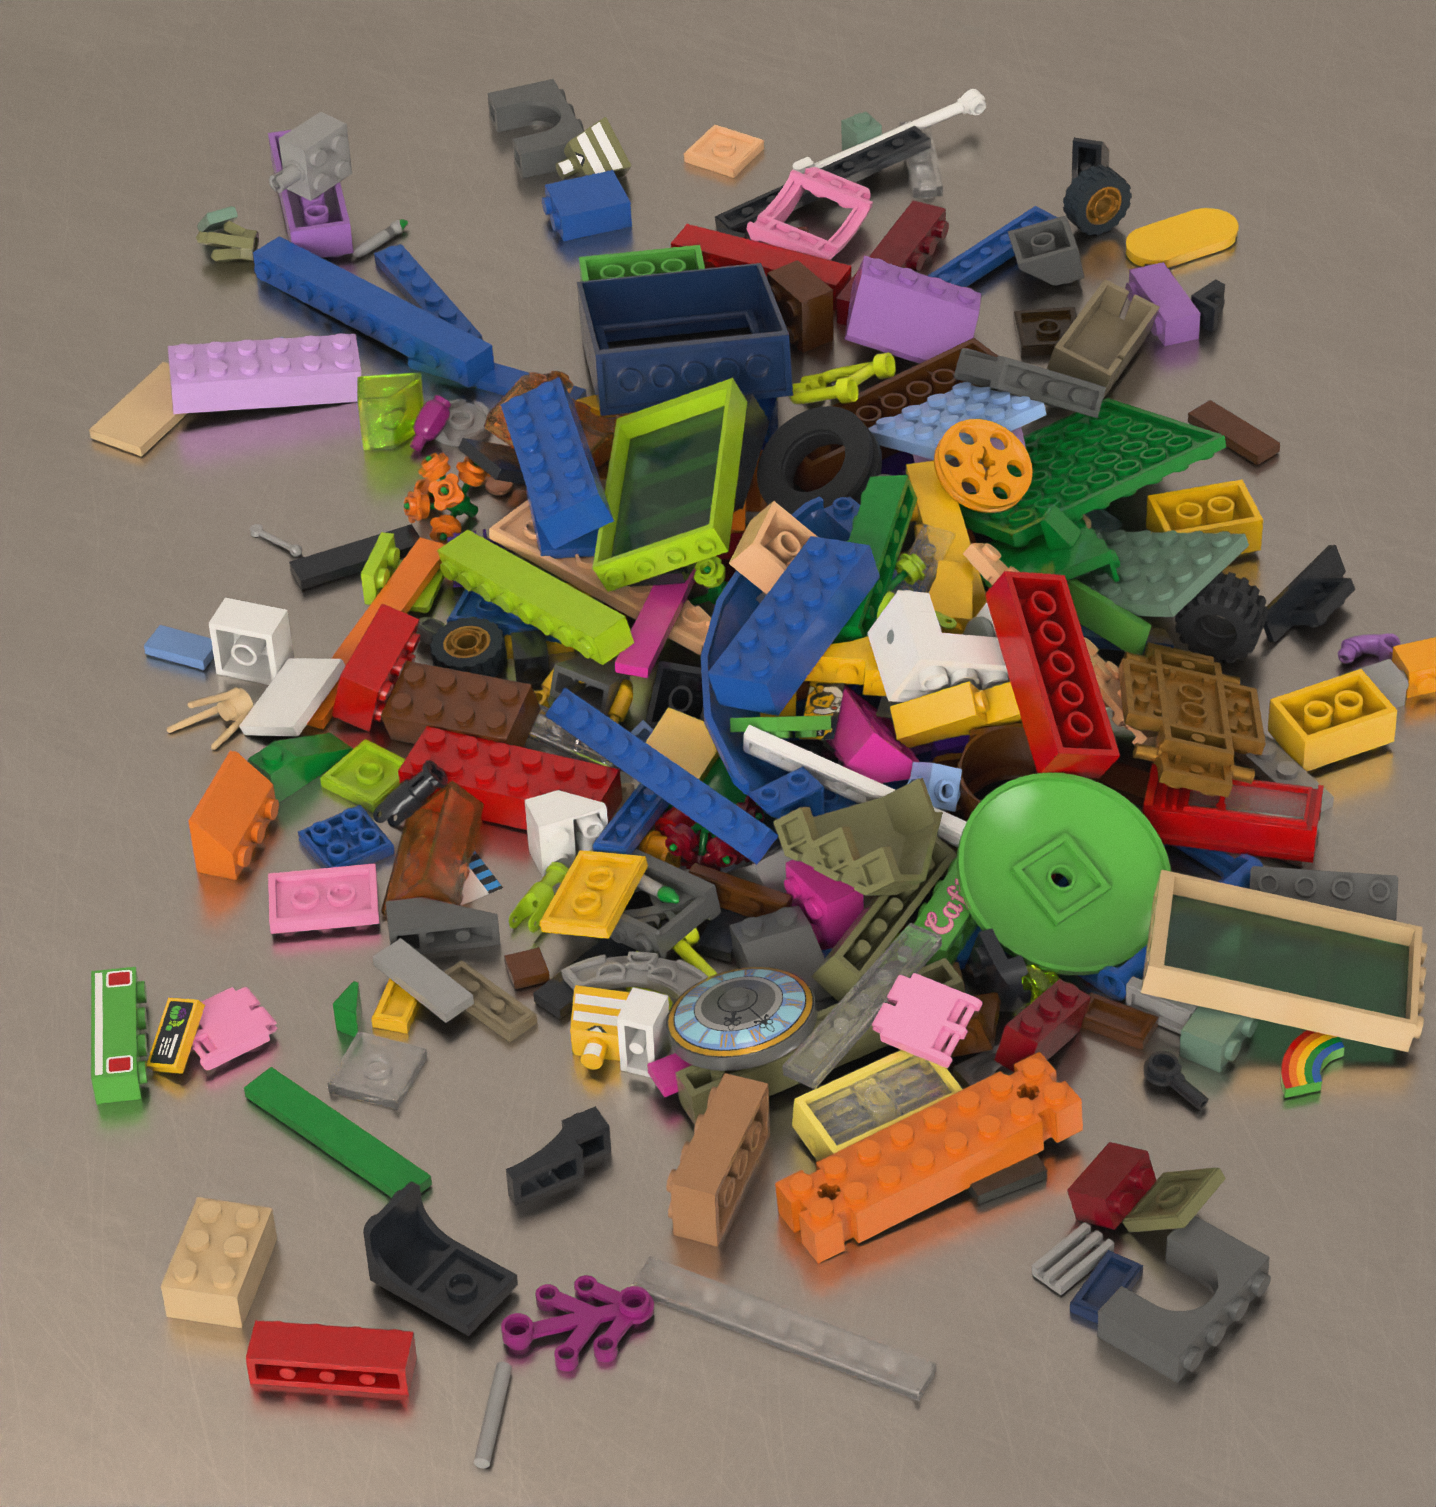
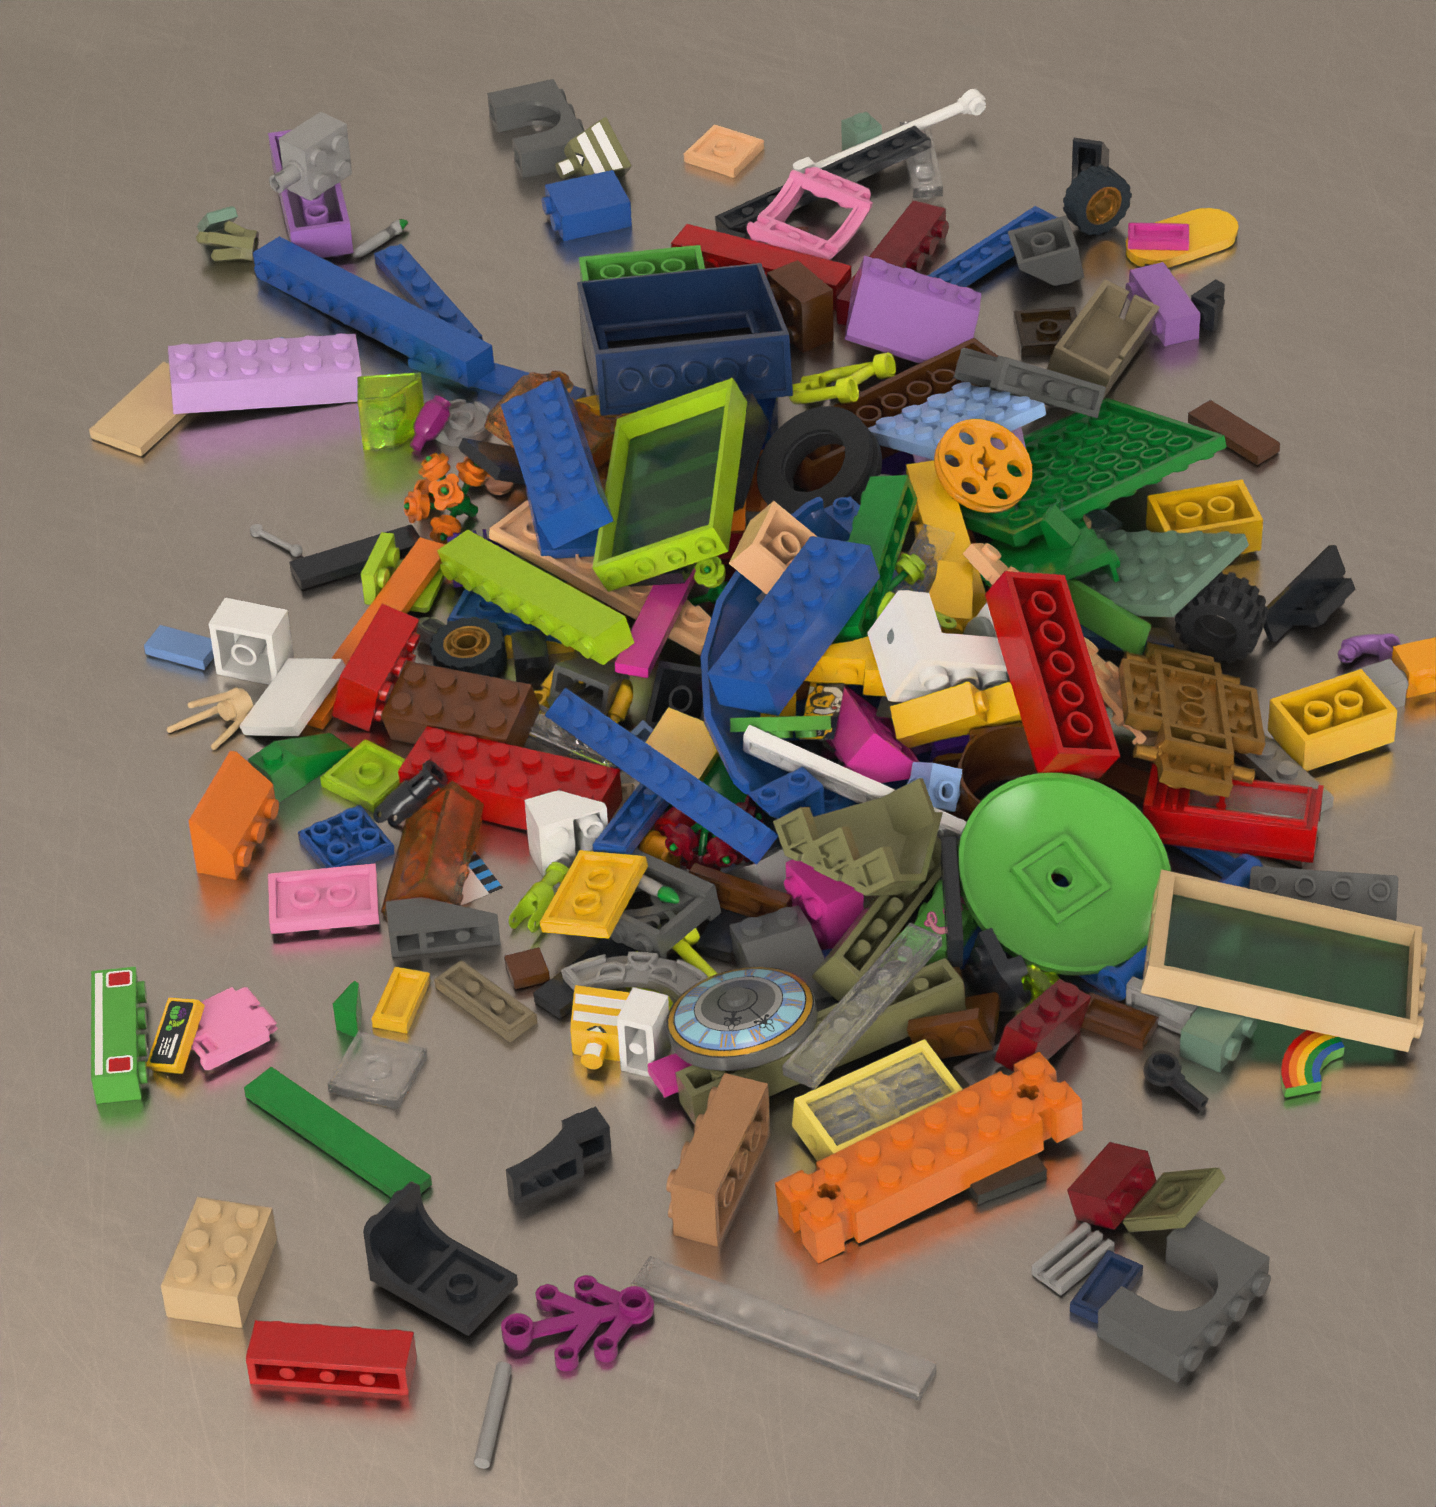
(423, 980): light grey tile -> none
(925, 1018): bright pink plate -> none
(952, 901): none -> black tile
(1158, 236): none -> dark pink tile

